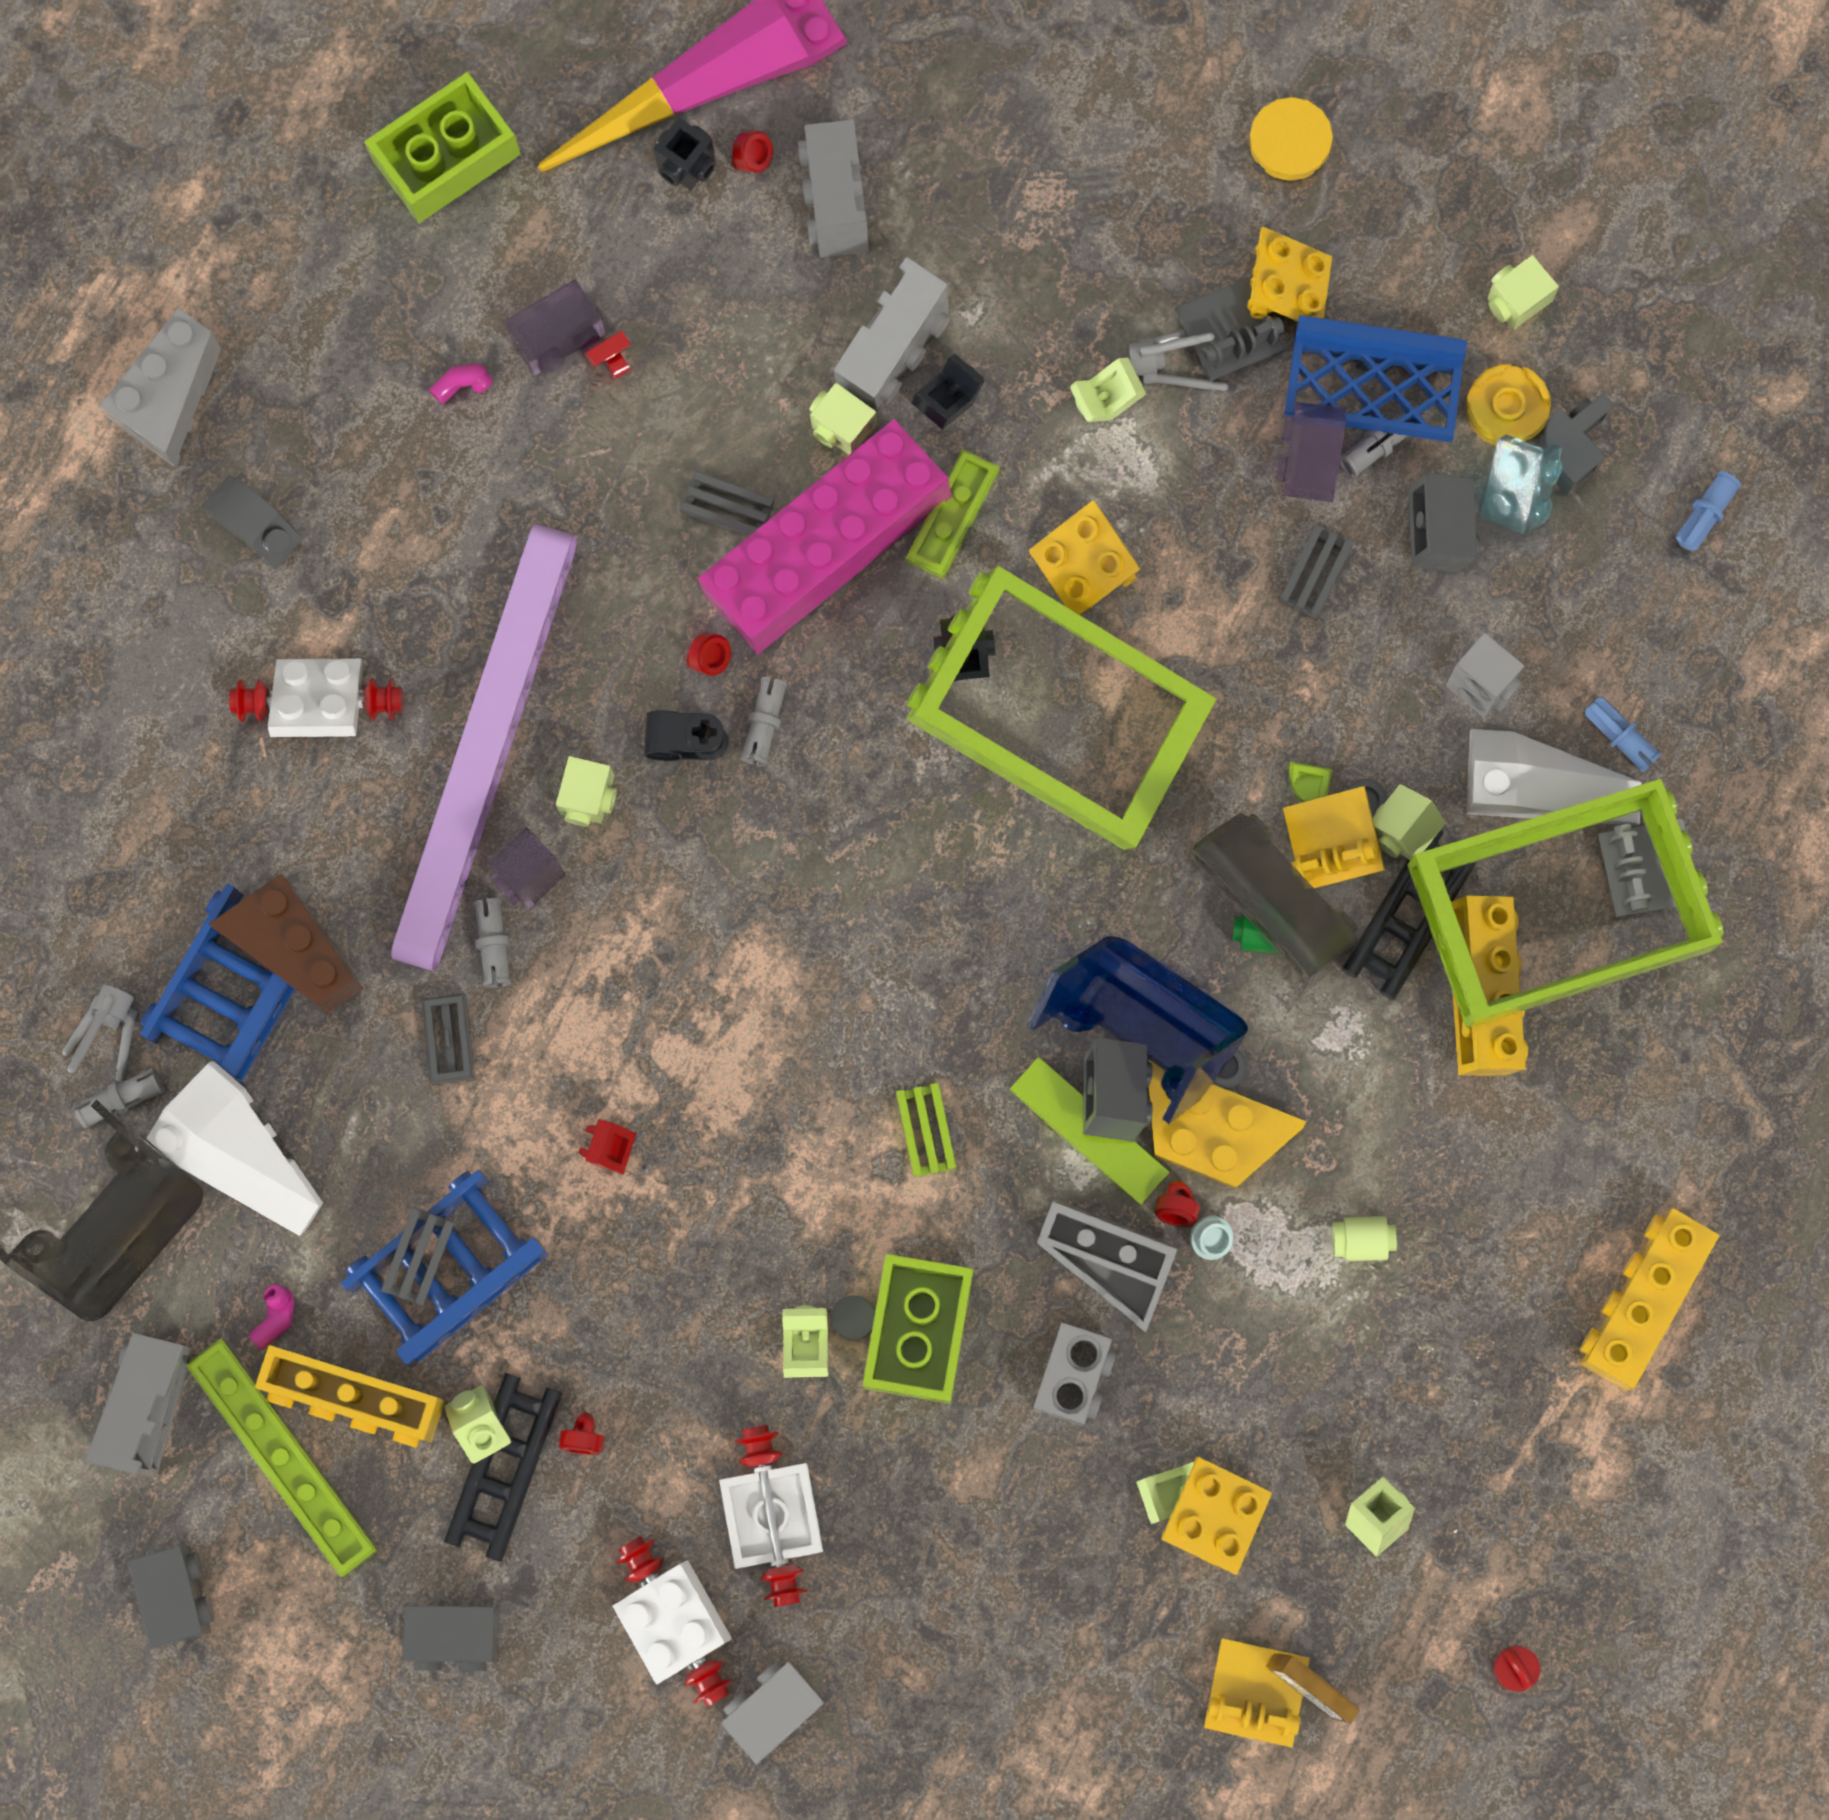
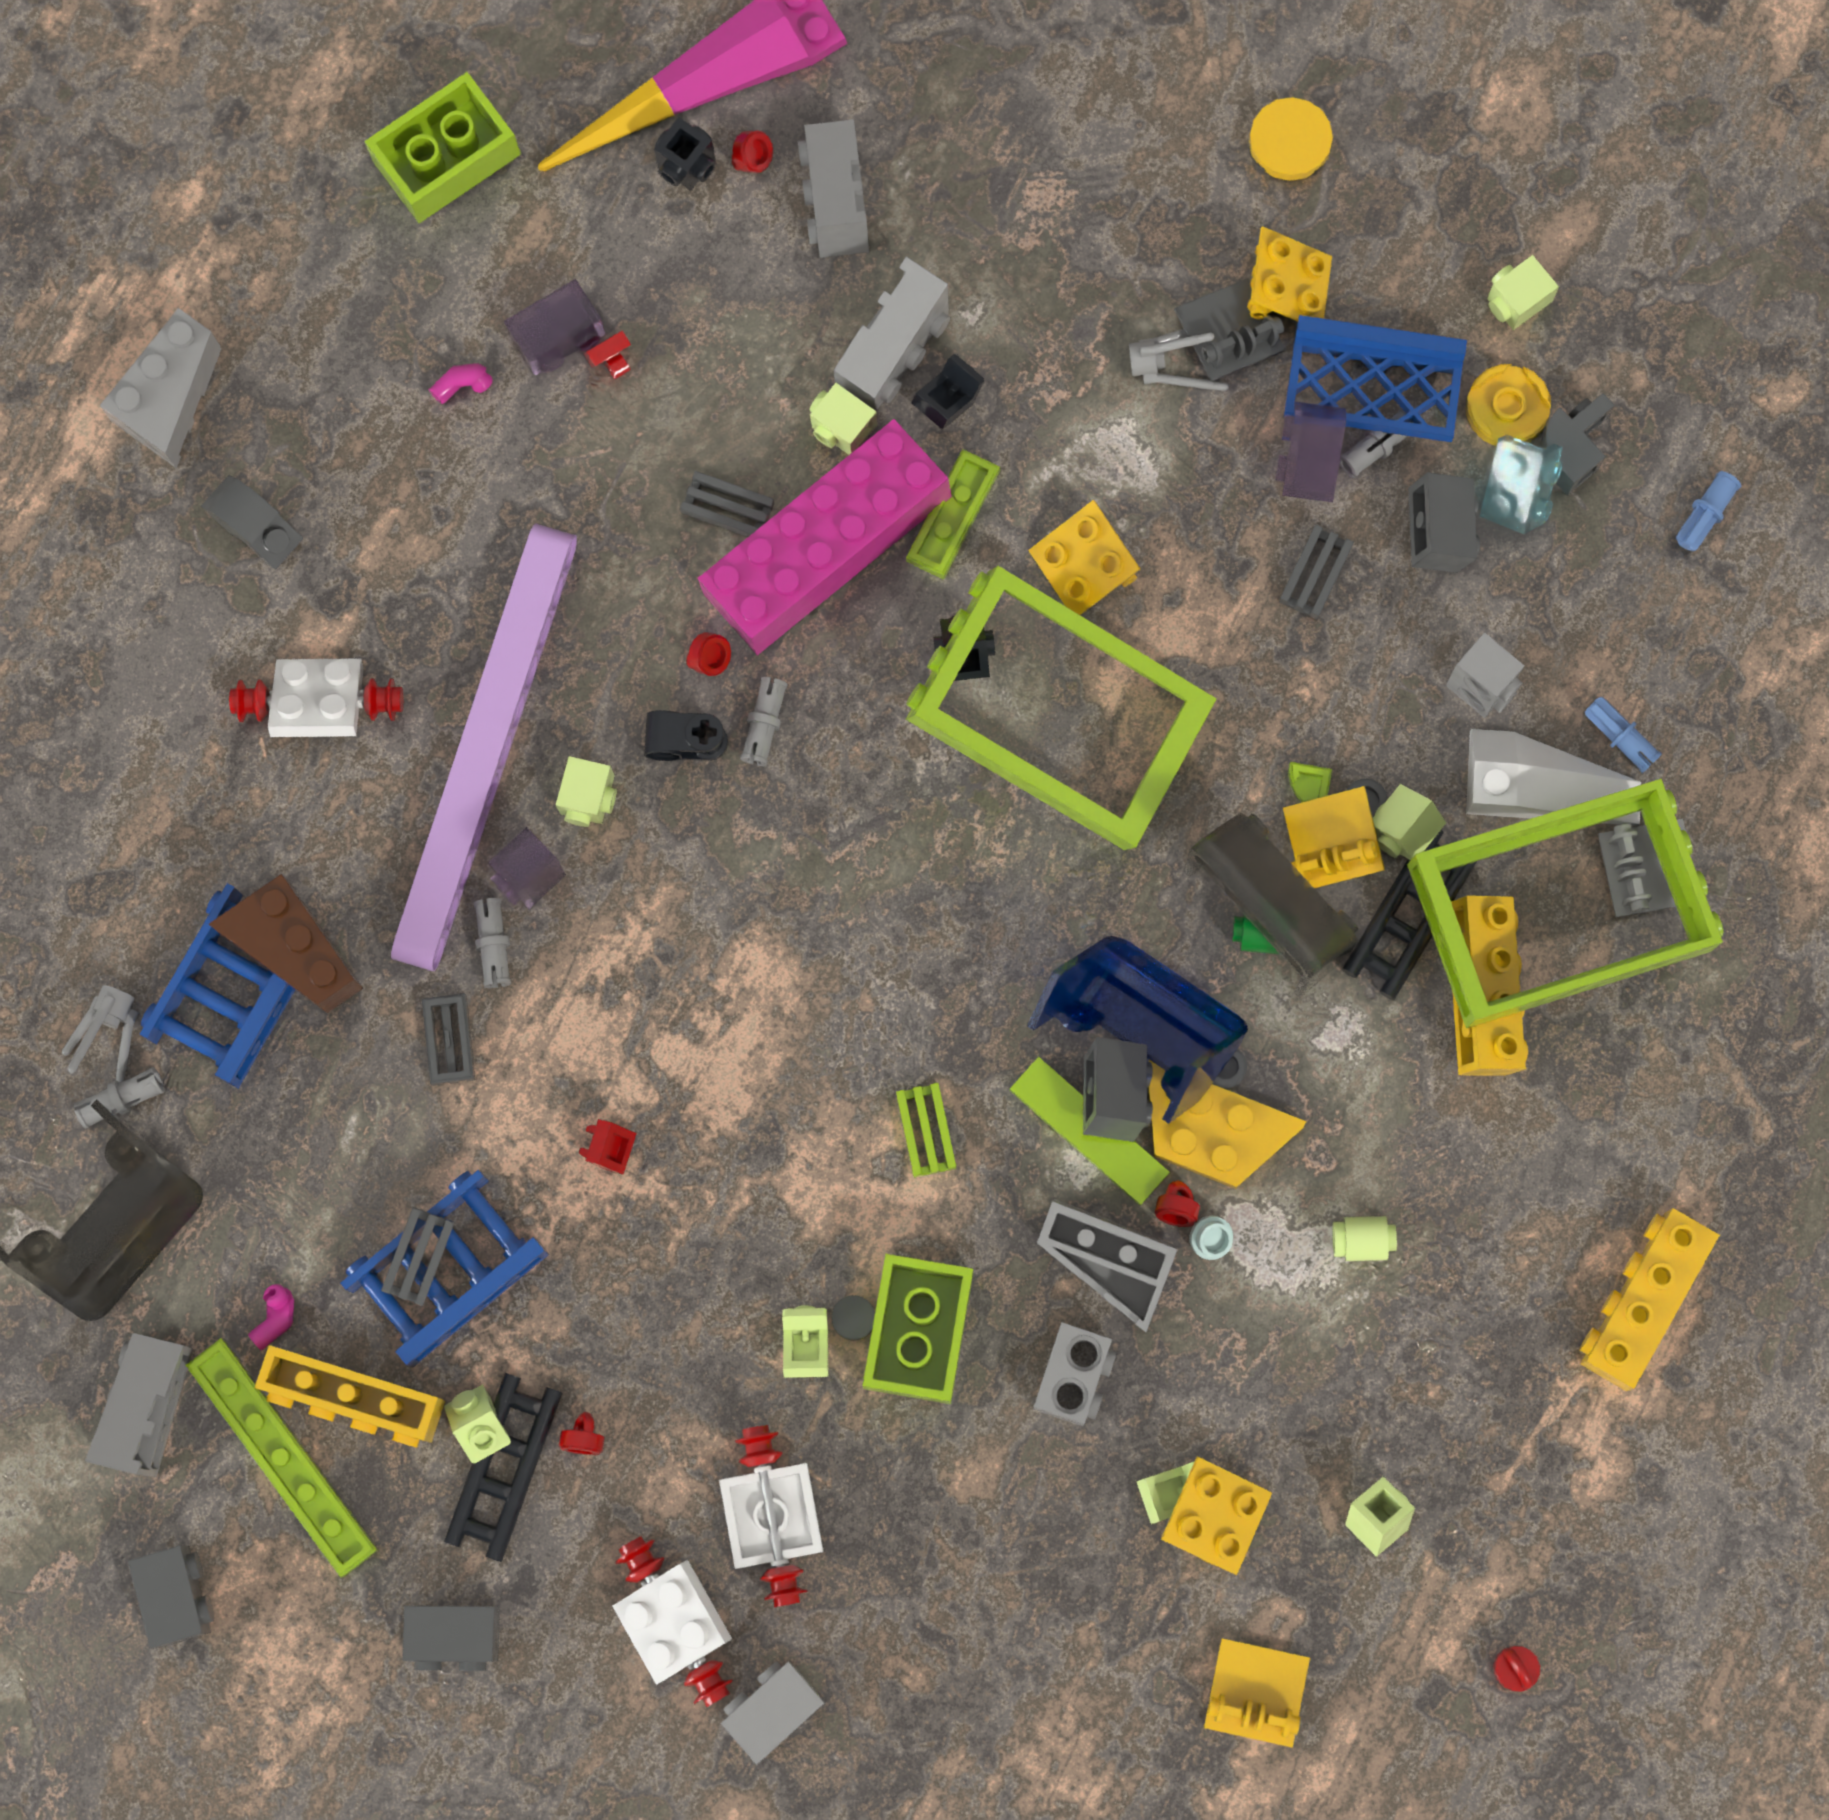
(225, 1144): white wedge -> none
(1108, 392): yellowish green bracket -> none
(1313, 1687): pearl gold tile -> none

